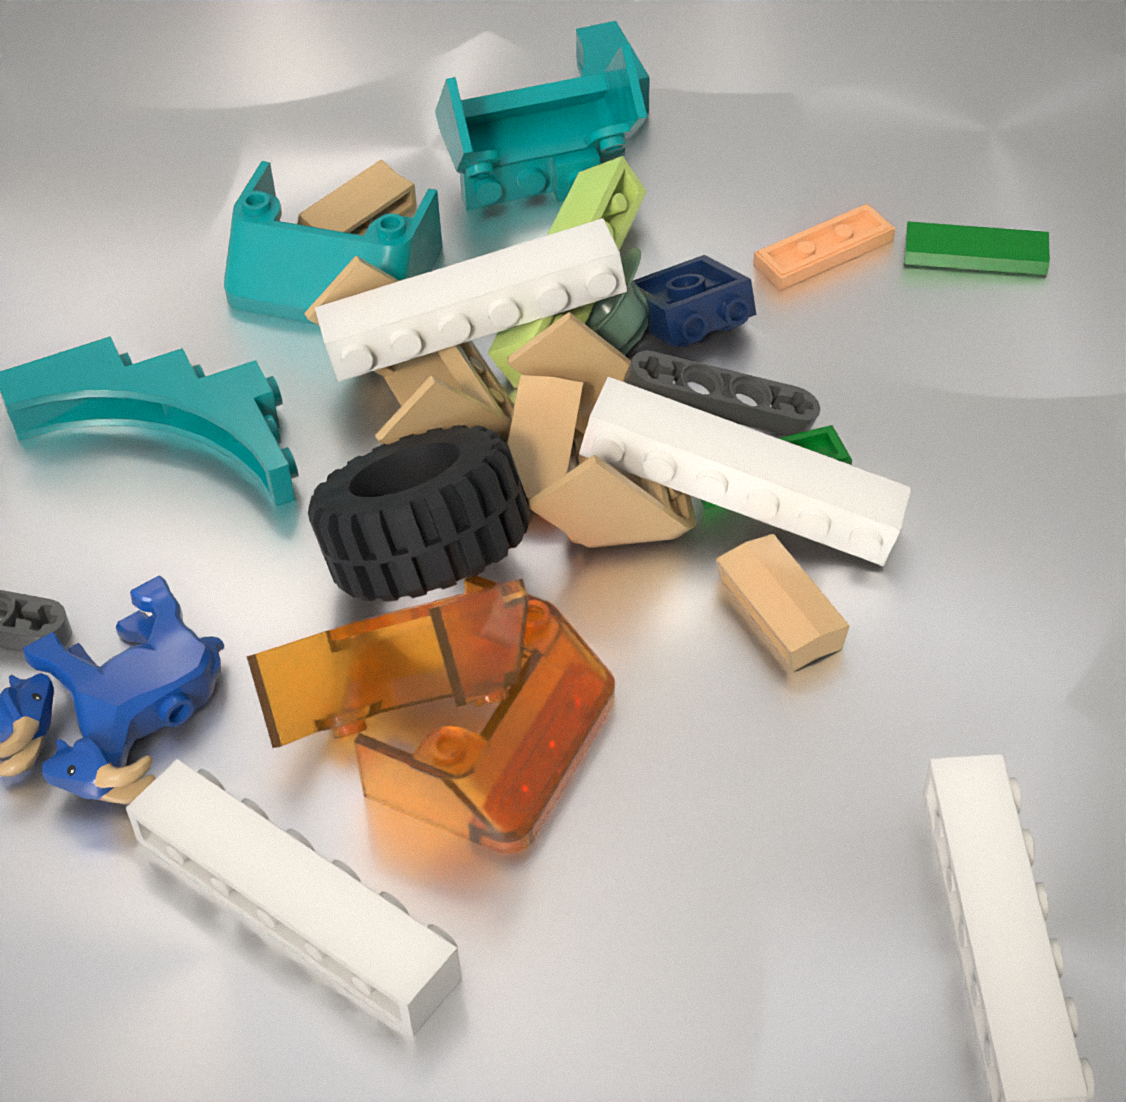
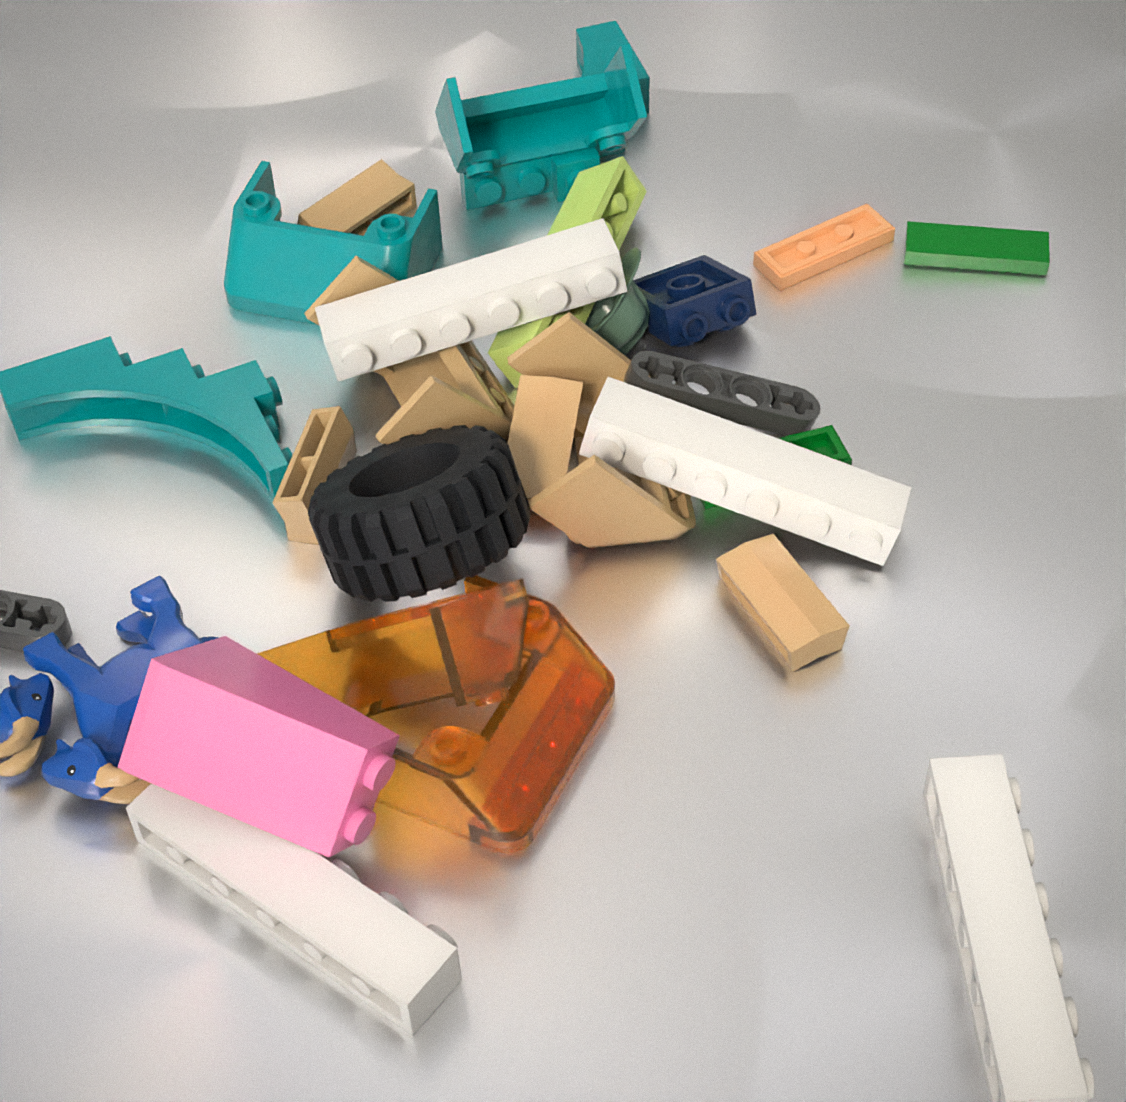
(259, 746): none -> bright pink slope
(322, 448): none -> tan piece

